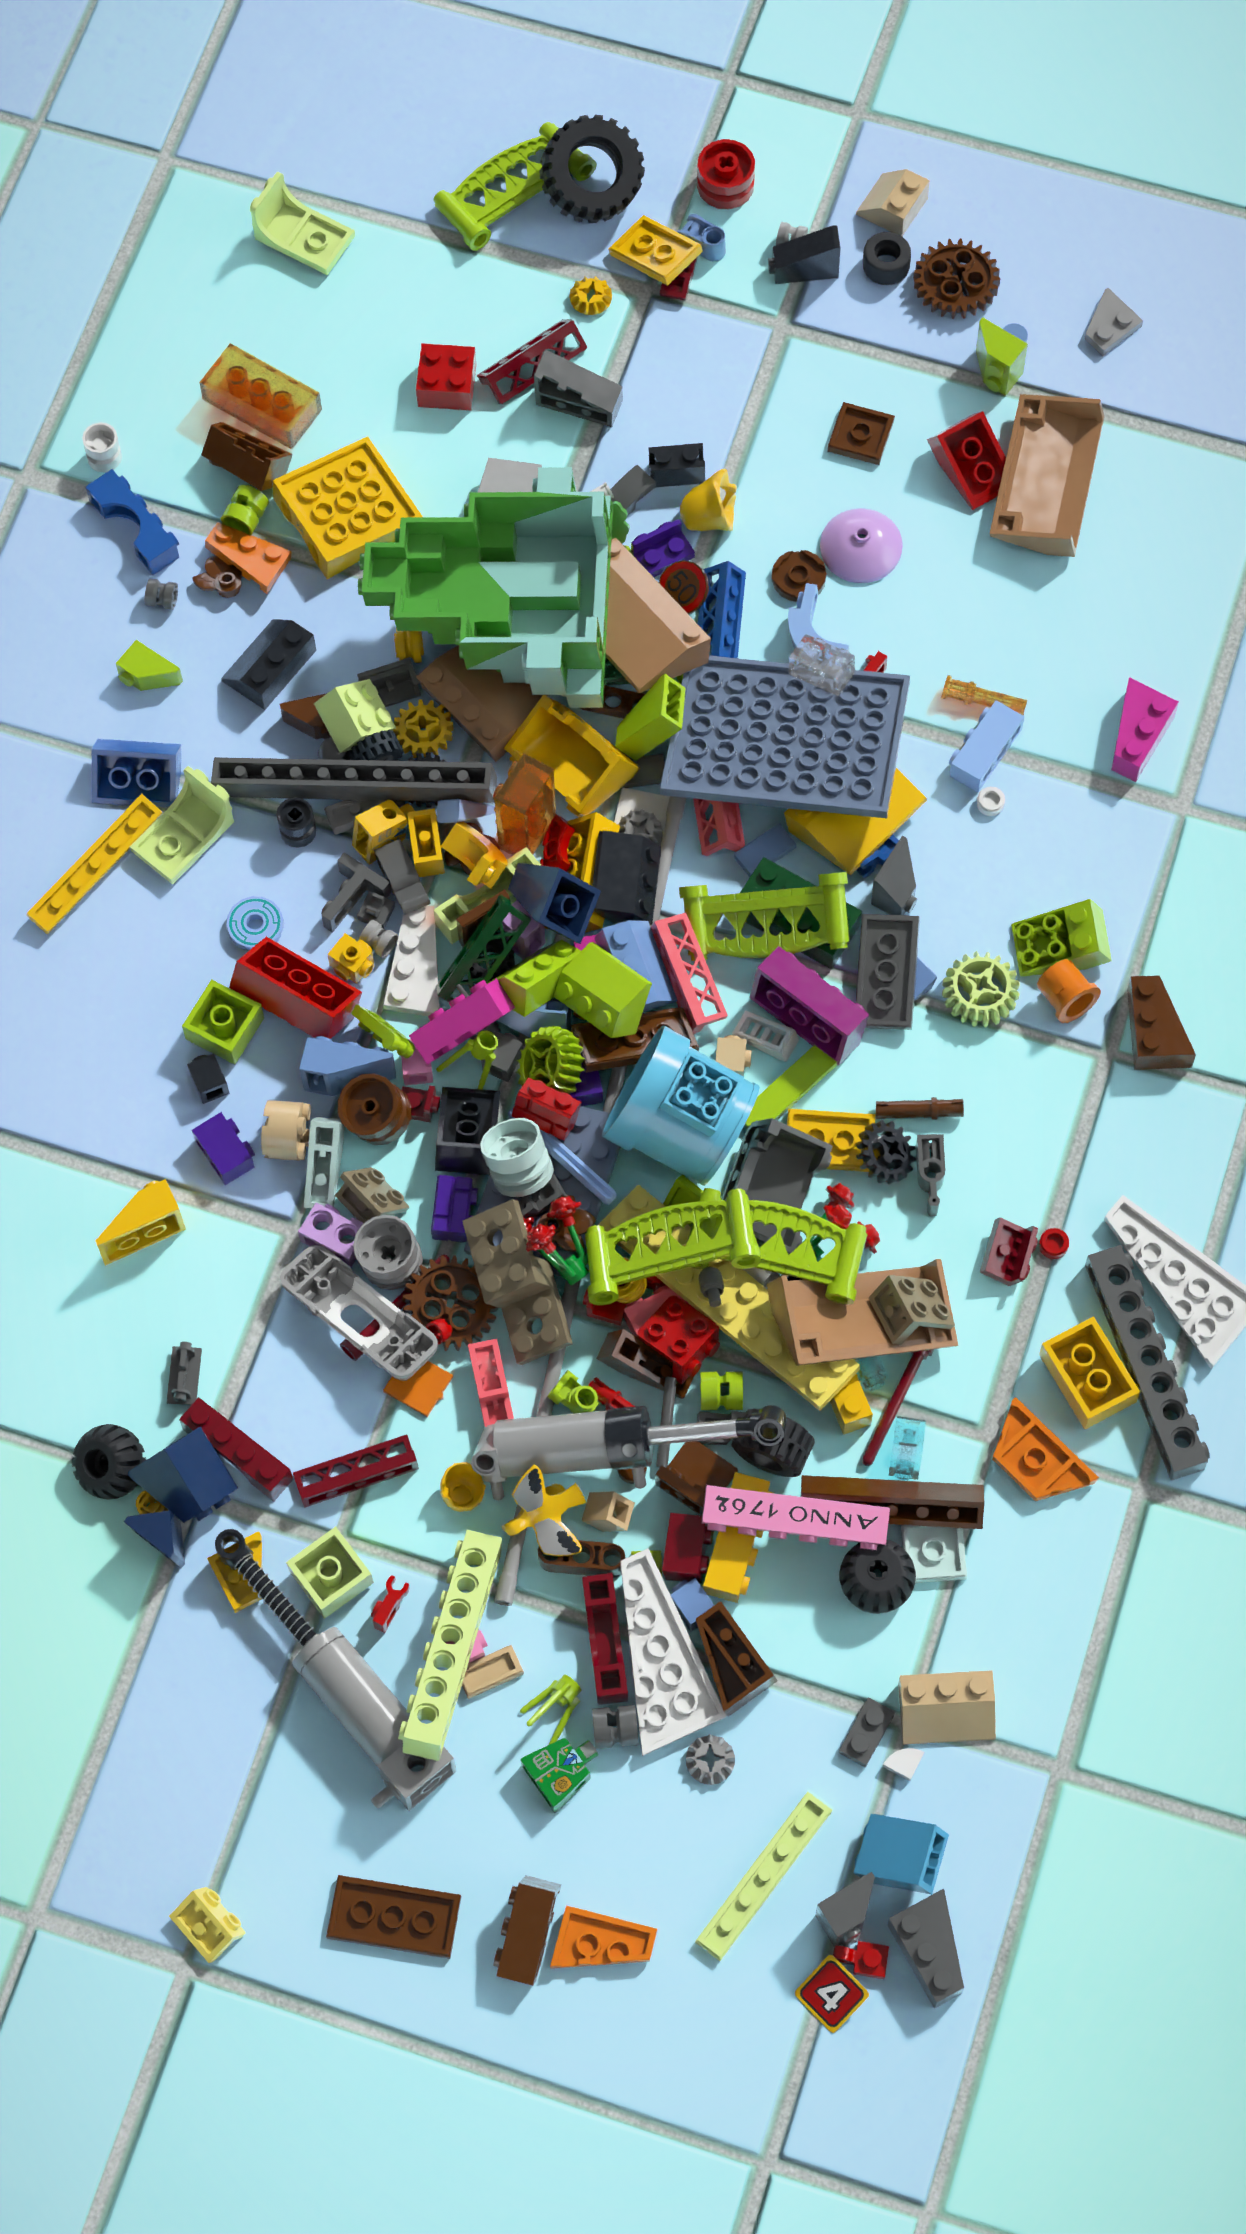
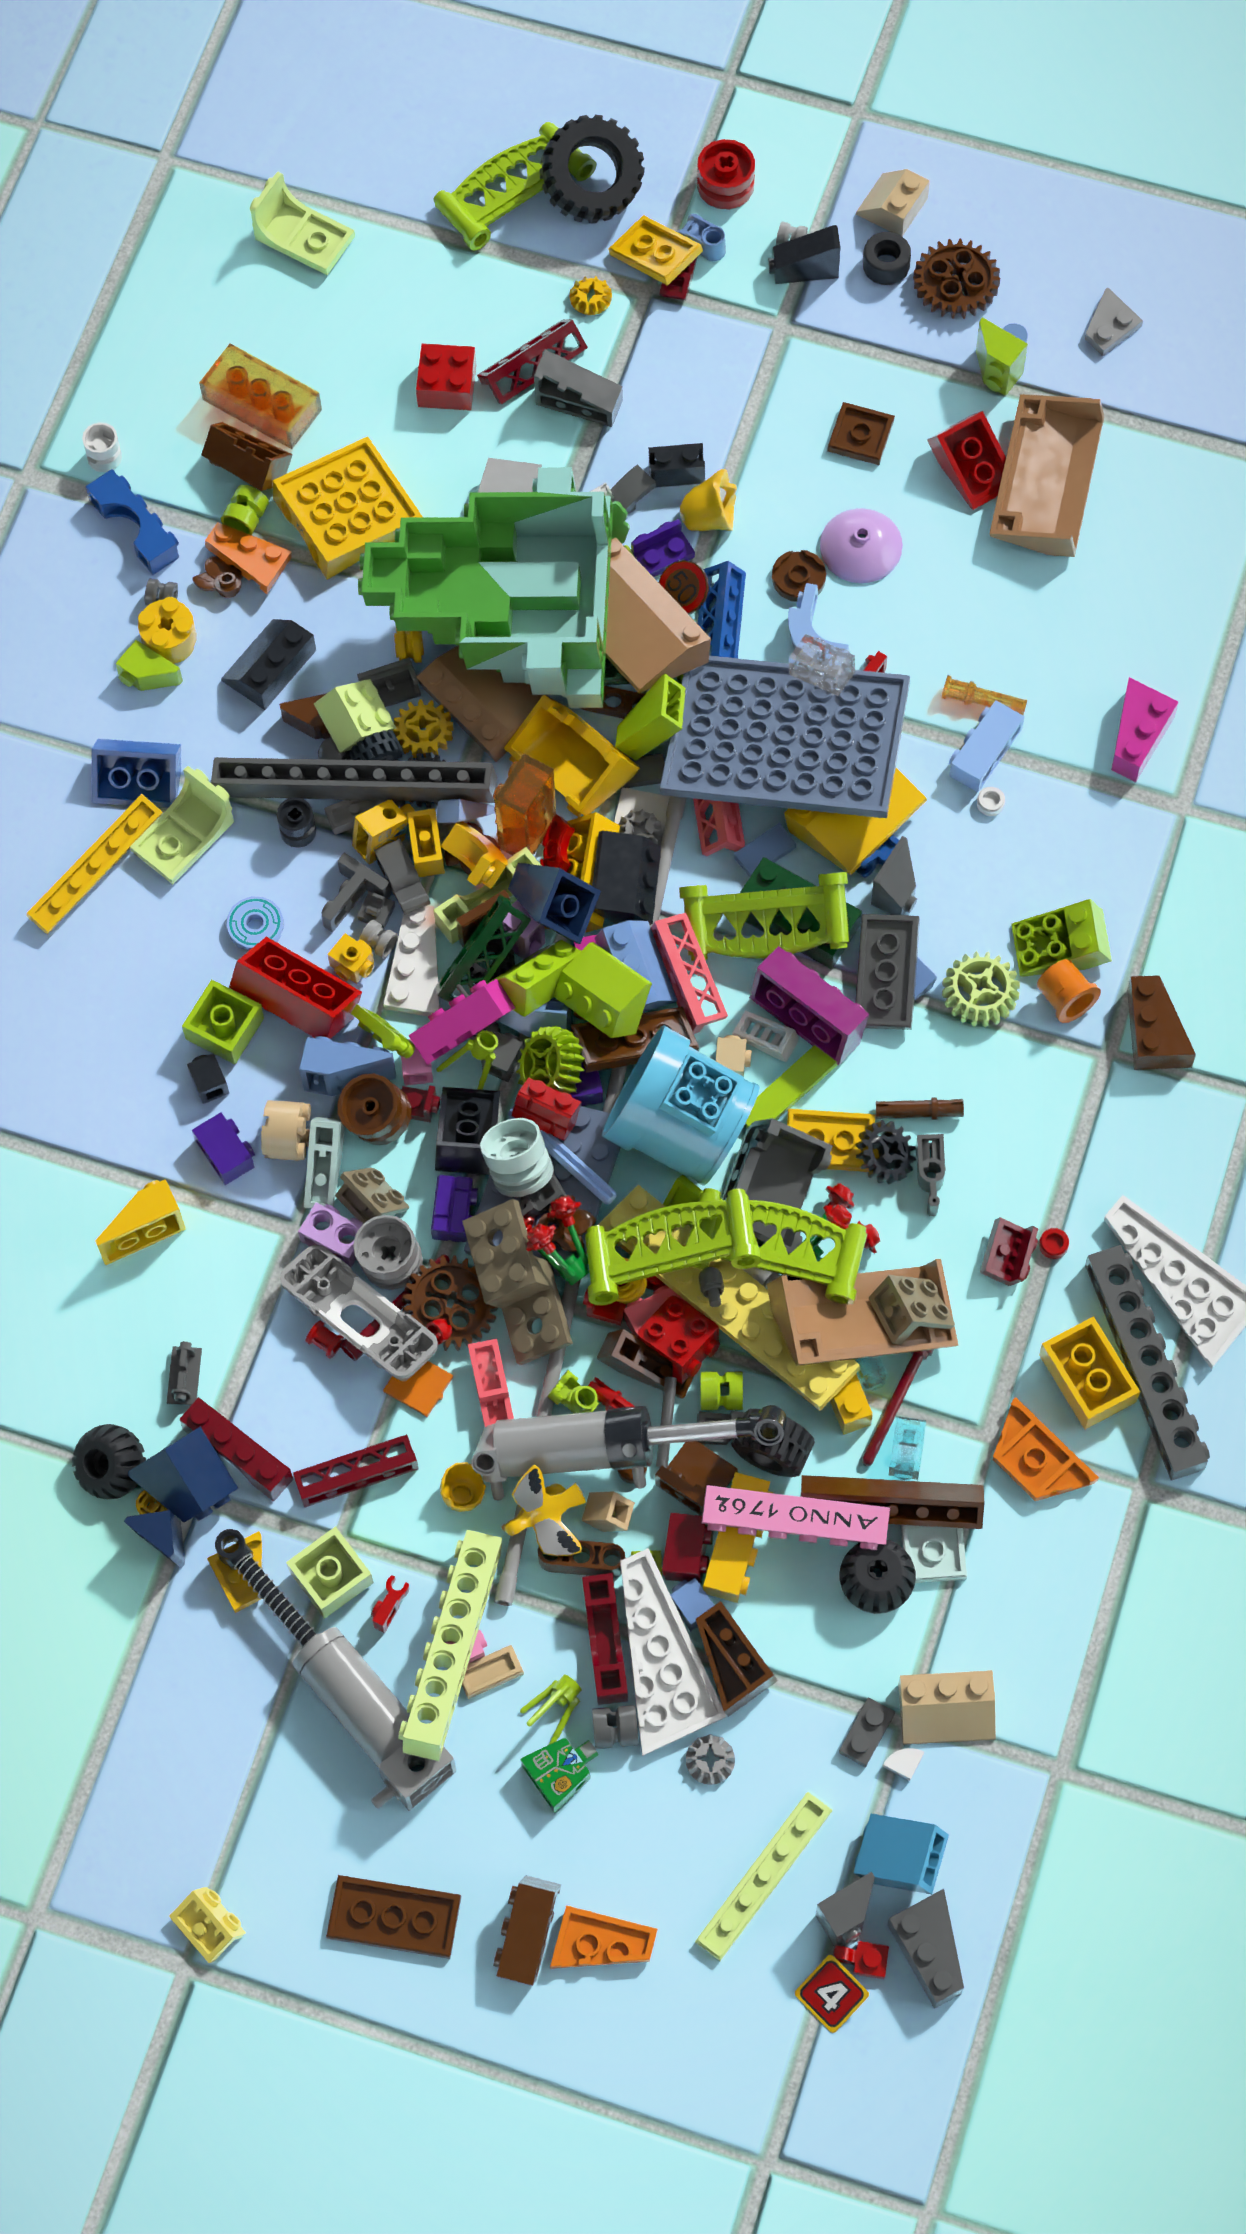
(168, 629): none -> yellow brick
(324, 1339): none -> red bush

